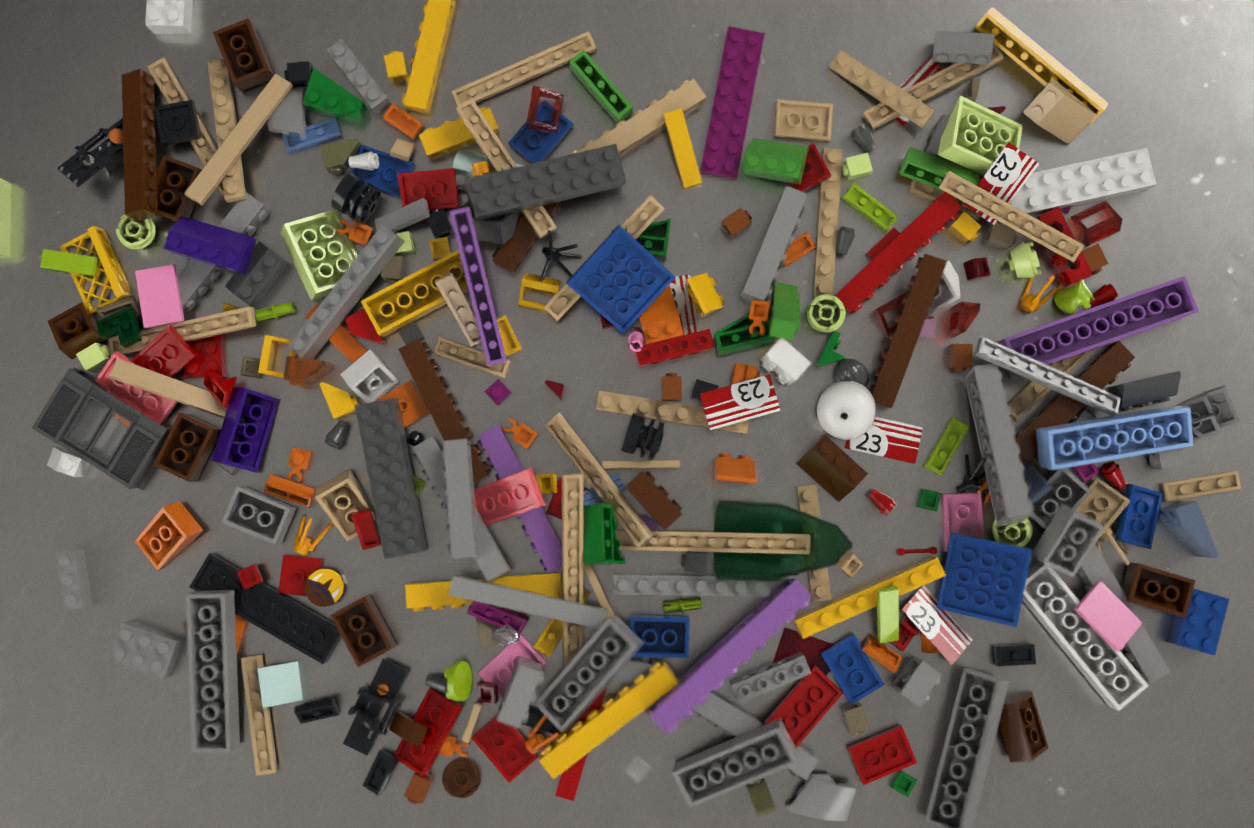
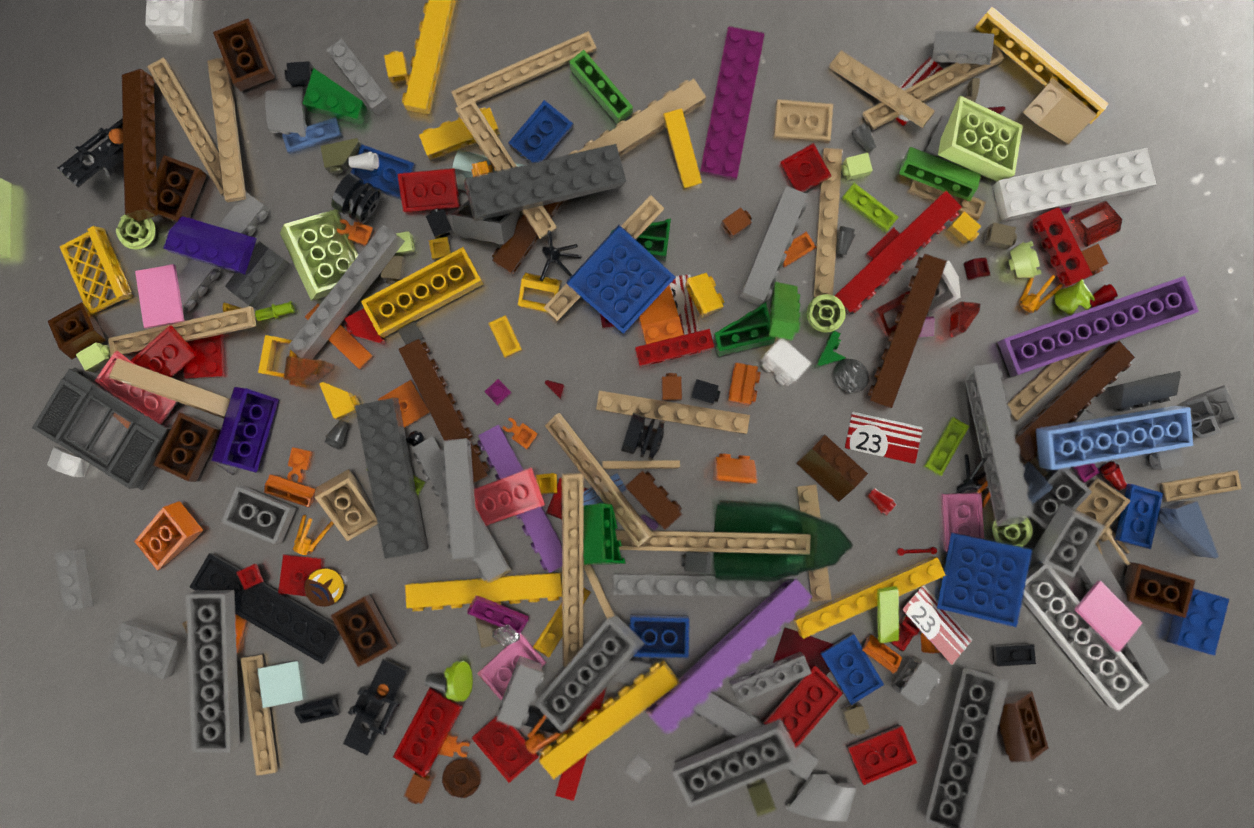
(69, 262): lime tile -> none
(121, 323): dark green plate -> none
(134, 304): dark tan tile -> none
(177, 122): black plate -> none
(218, 387): red slope -> none
(238, 140): tan tile -> none
(250, 367): dark tan tile -> none
(366, 528): red tile -> none
(369, 377): white slope -> none
(380, 772): black plate -> none
(402, 150): tan tile -> none
(403, 121): orange plate -> none
(404, 216): light grey tile -> none
(408, 729): reddish brown slope -> none
(459, 307): tan tile -> none
(469, 356): tan tile -> none
(472, 721): tan tile -> none
(478, 285): medium lavender brick -> none
(487, 692): dark red tile -> none
(527, 601): light grey tile -> none
(537, 93): clear red tile -> none
(635, 339): bright pink pin -> none
(682, 605): lime axle -> none
(740, 402): sticker -> none
(760, 313): orange plate -> none
(775, 160): bright green slope -> none
(849, 564): tan slope -> none
(850, 399): white cylinder -> none
(903, 783): green tile -> none
(928, 500): green tile -> none
(960, 357): dark orange brick -> none
(1006, 176): sticker -> none
(1011, 216): tan plate -> none
(1047, 376): light grey tile -> none

